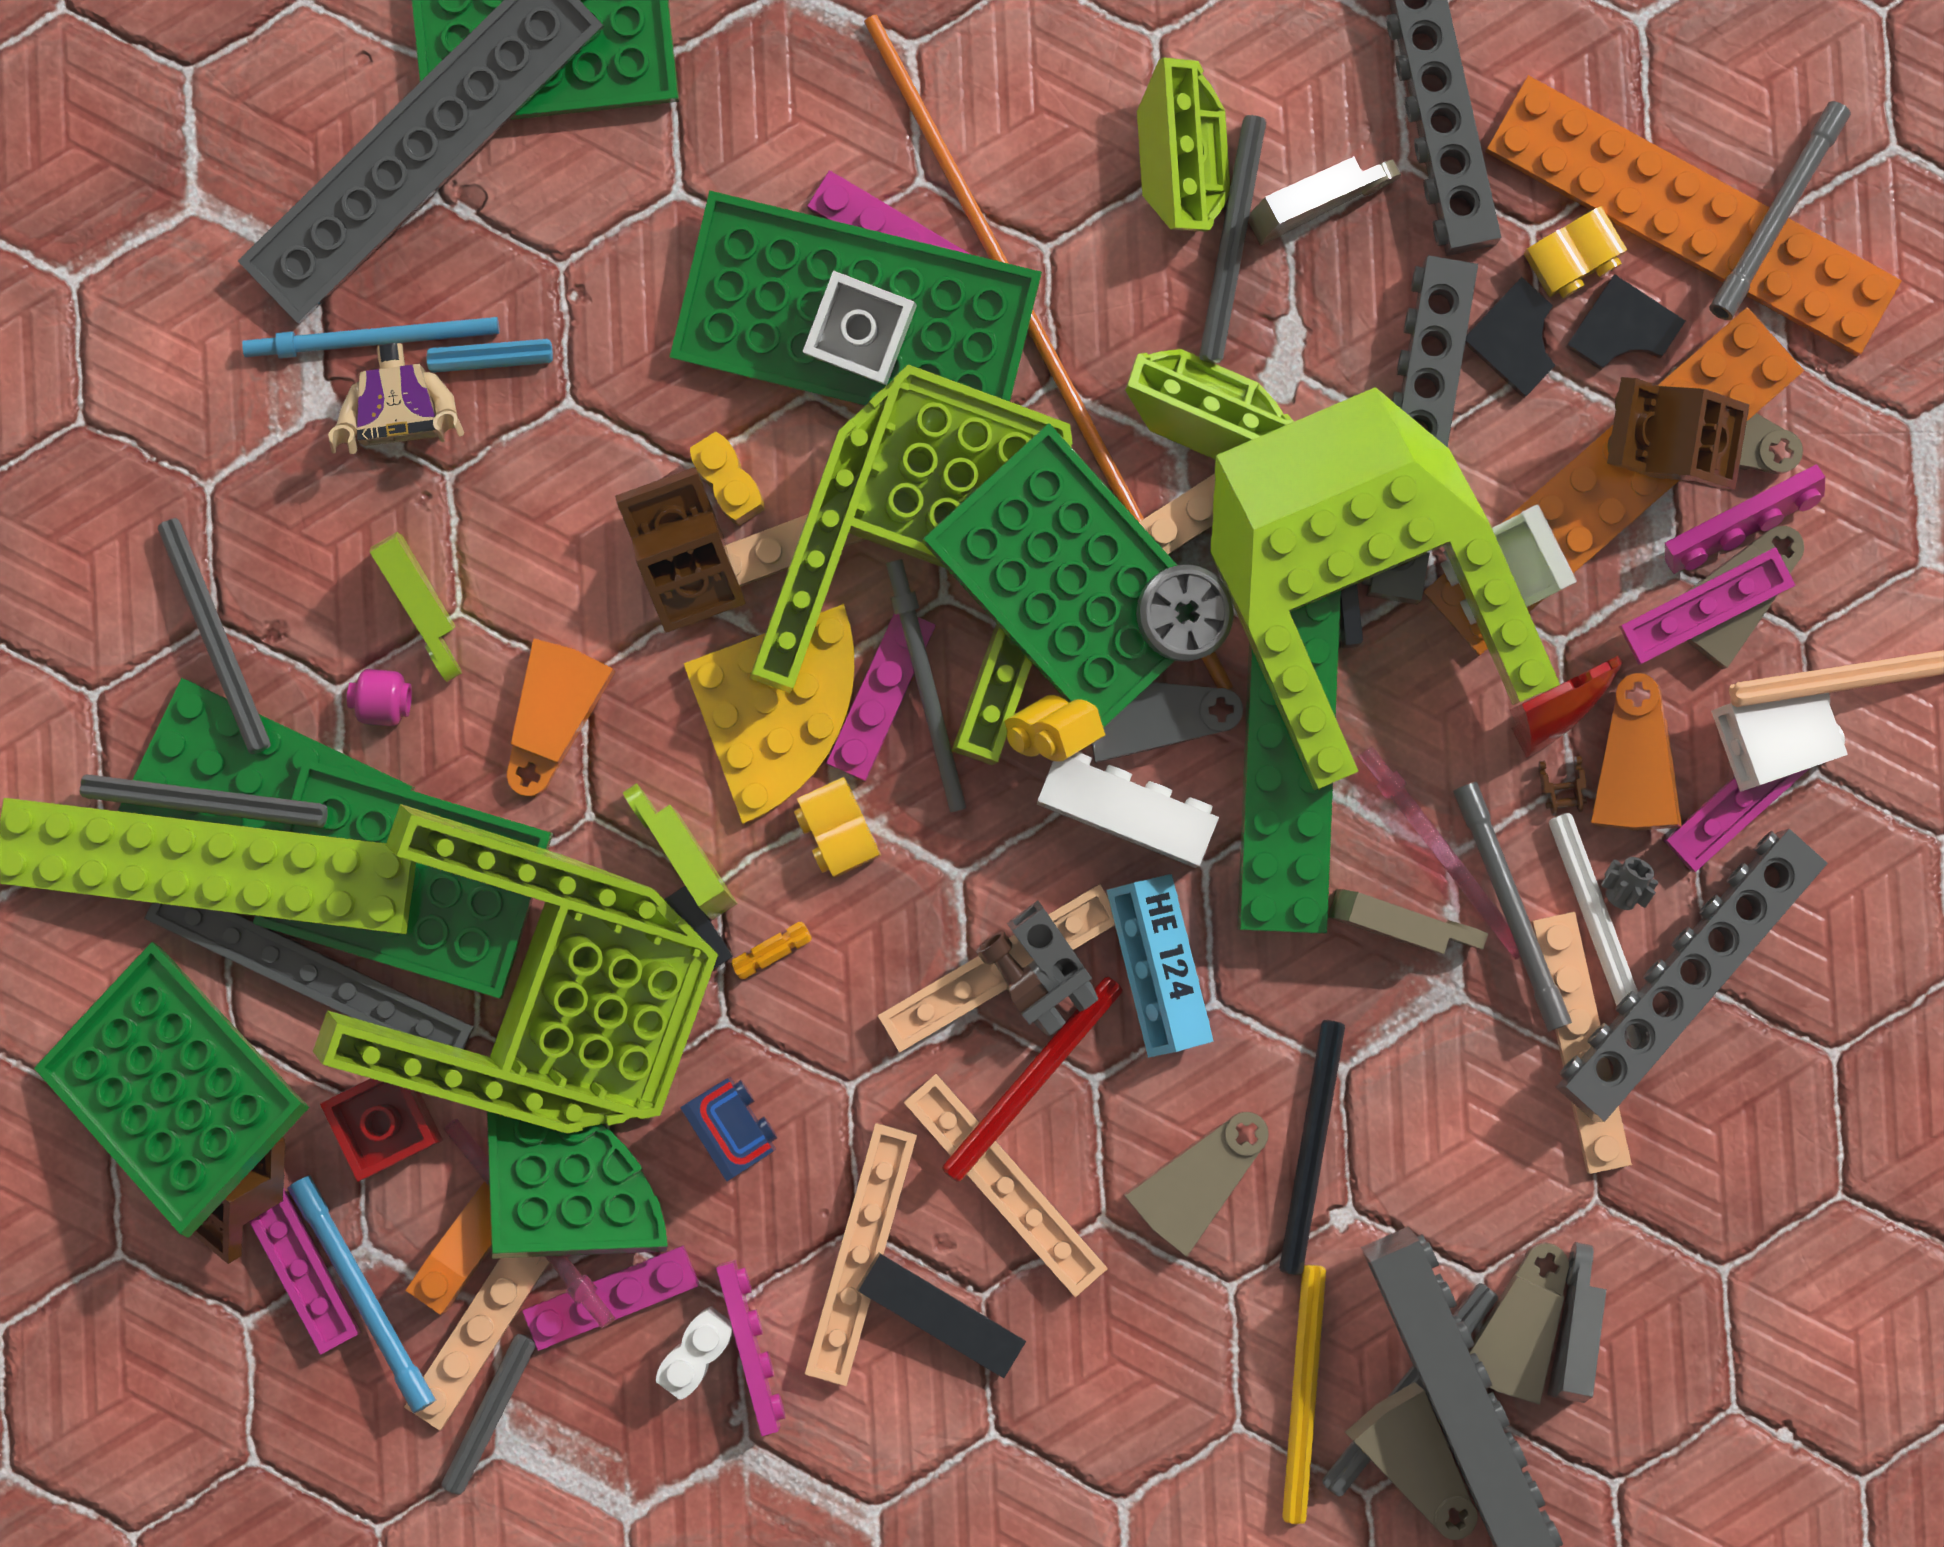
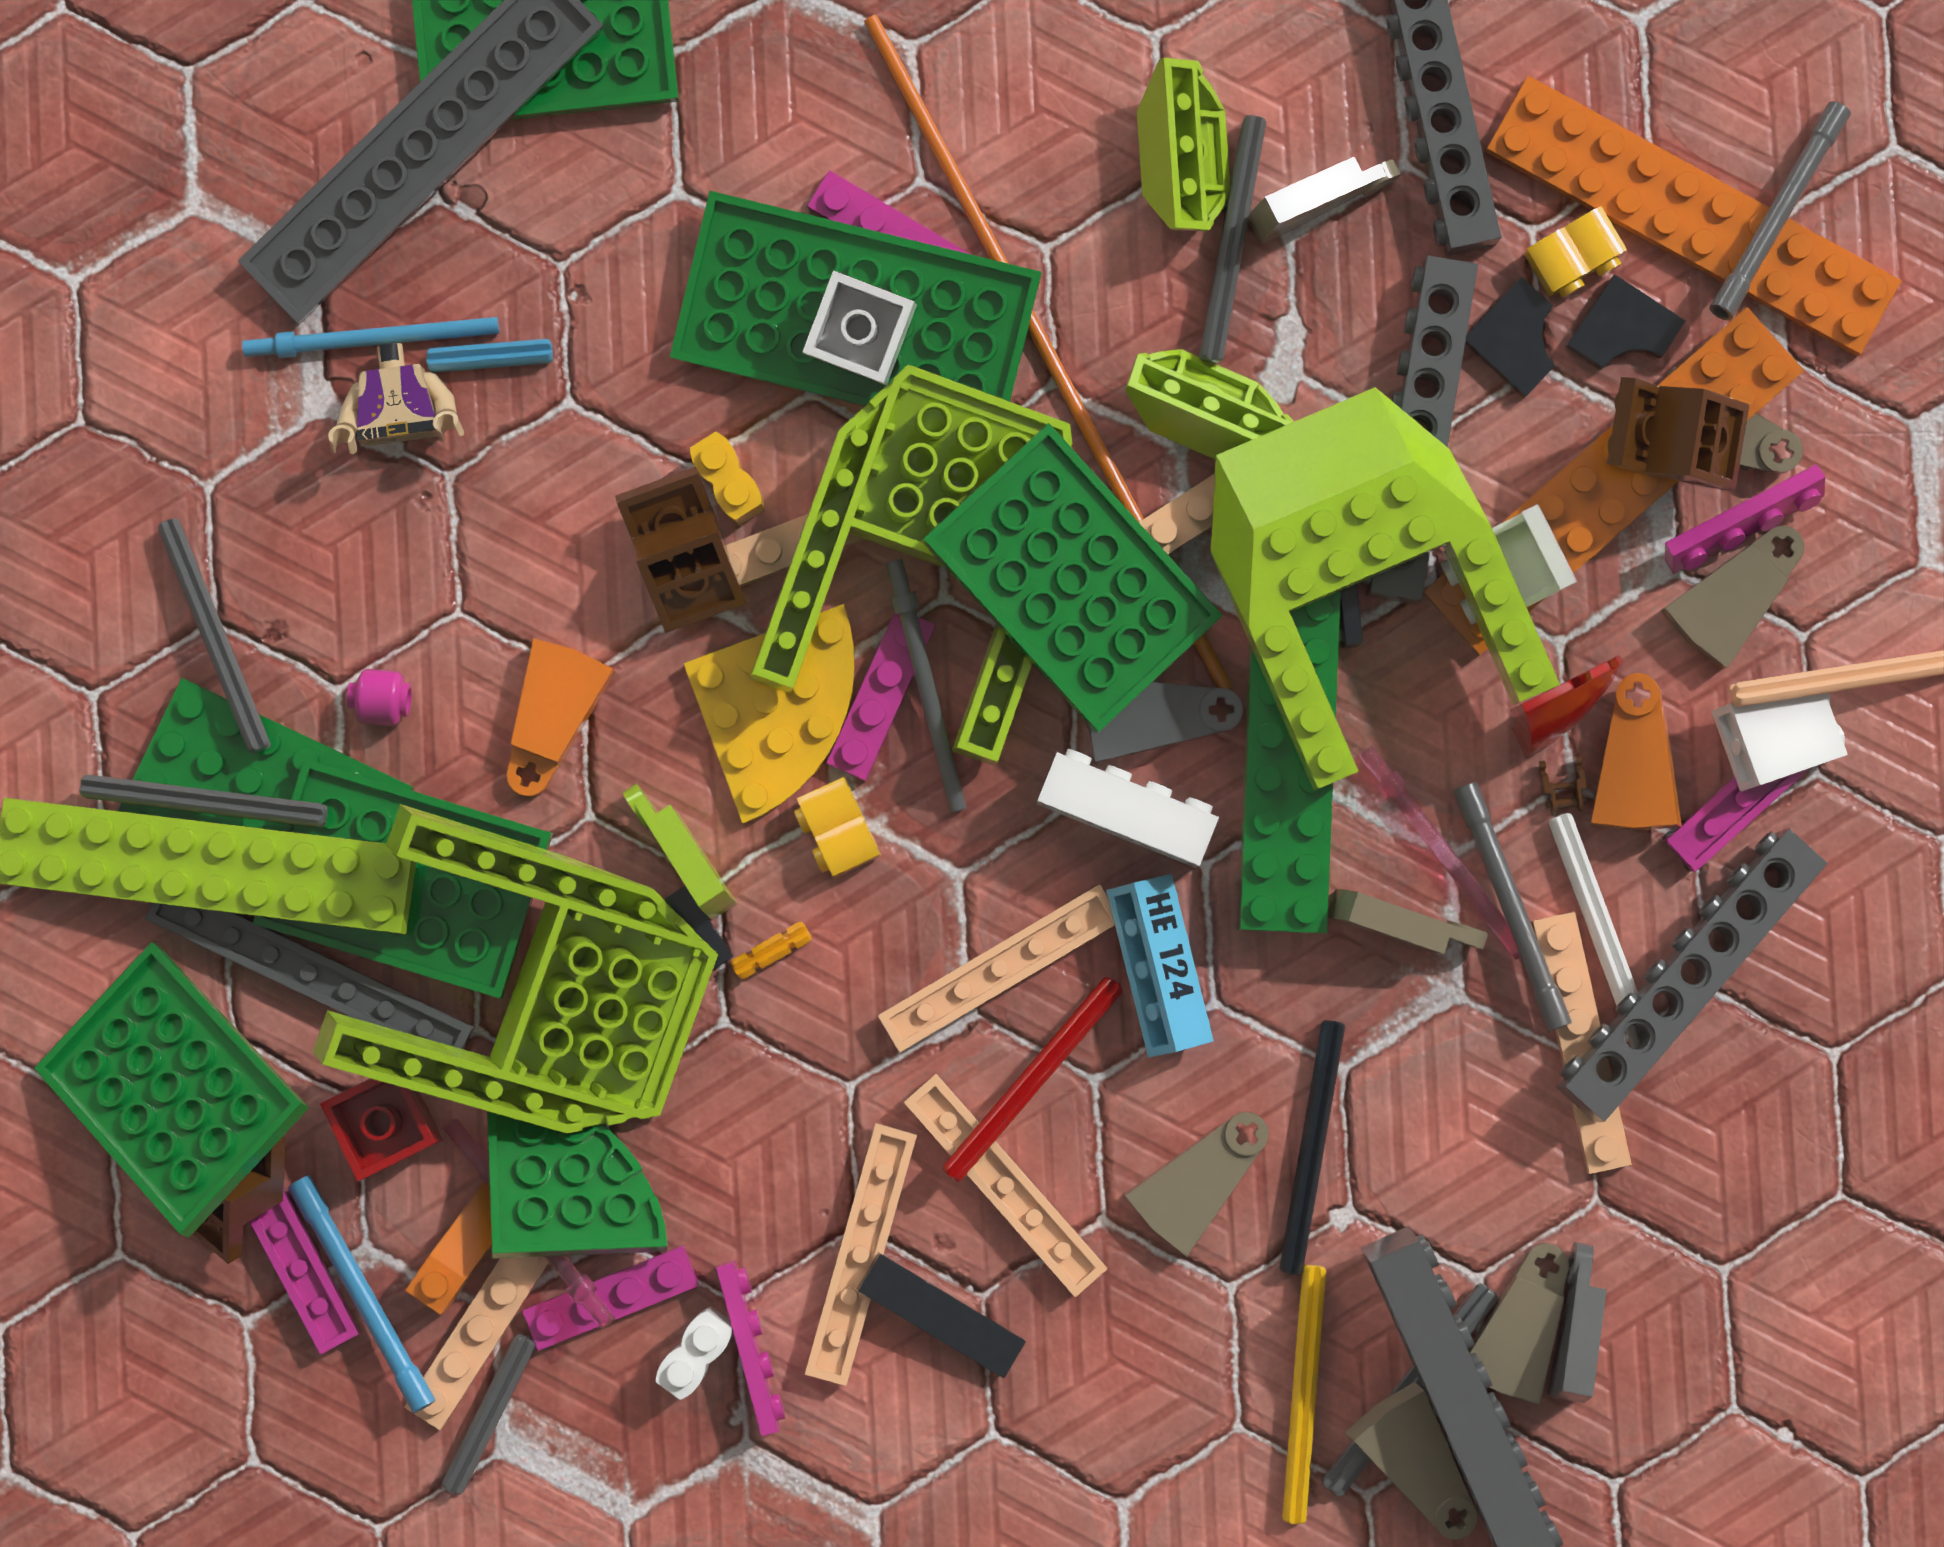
(418, 599): lime piece -> none
(730, 1127): dark blue slope -> none
(1048, 978): dark grey hips -> none
(1054, 728): yellow brick -> none
(1179, 587): flat silver wheel -> none
(1629, 883): dark grey gear -> none
(1707, 605): dark pink plate -> none

